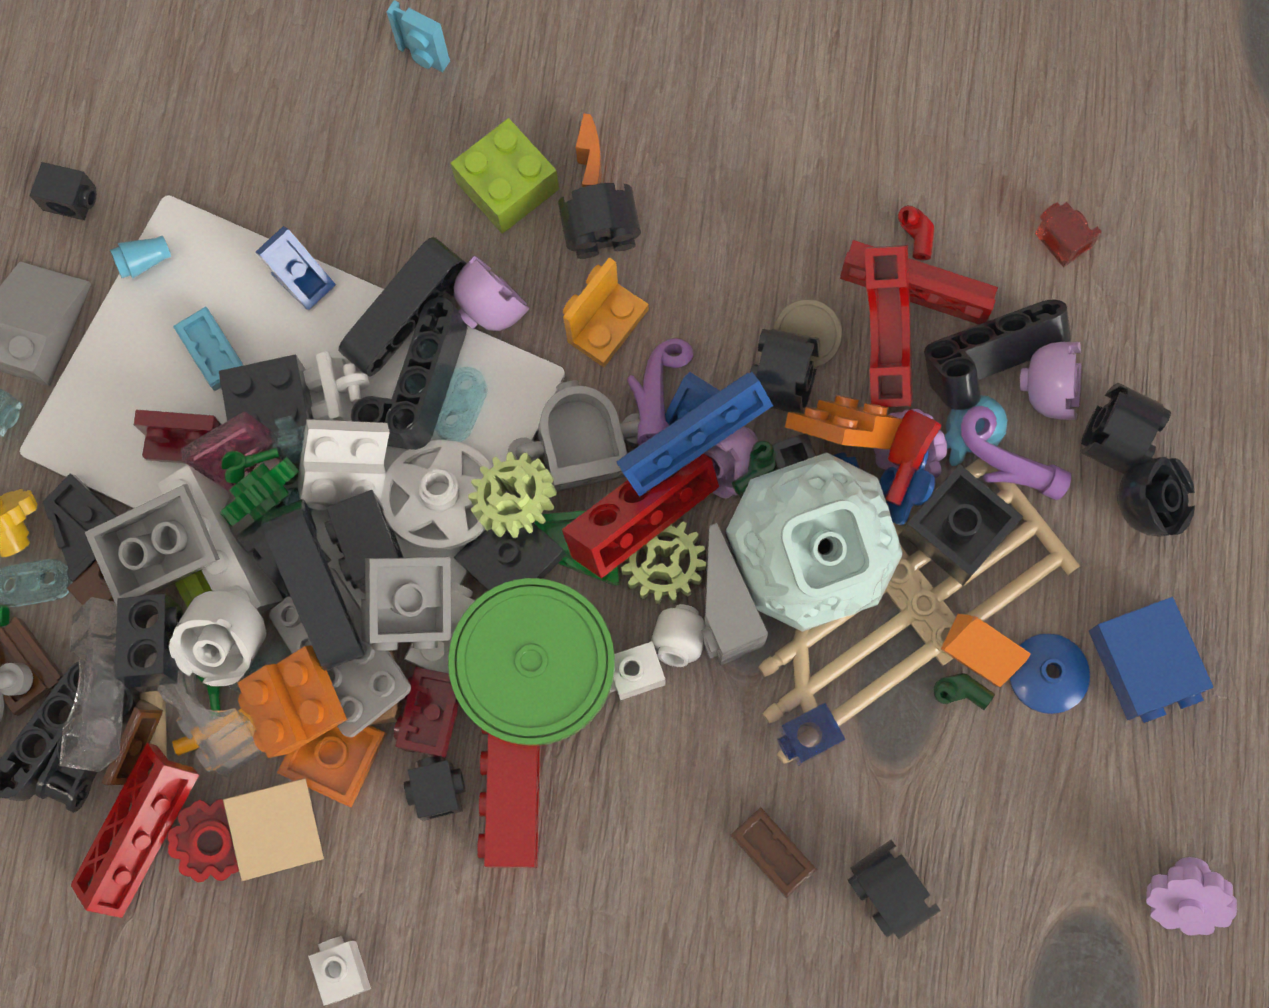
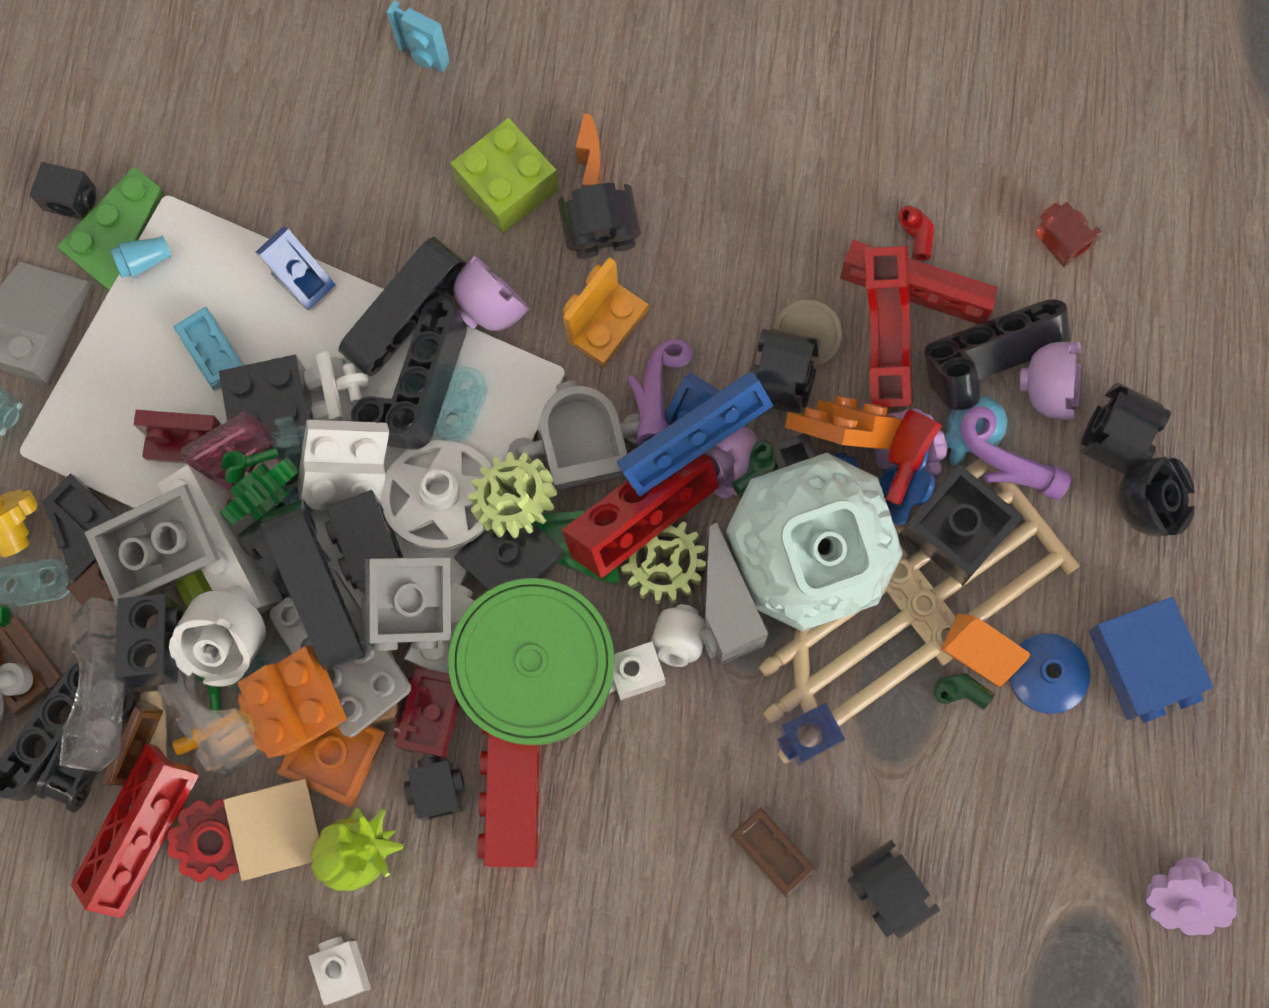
(115, 219): none -> bright green wing
(353, 852): none -> lime hair

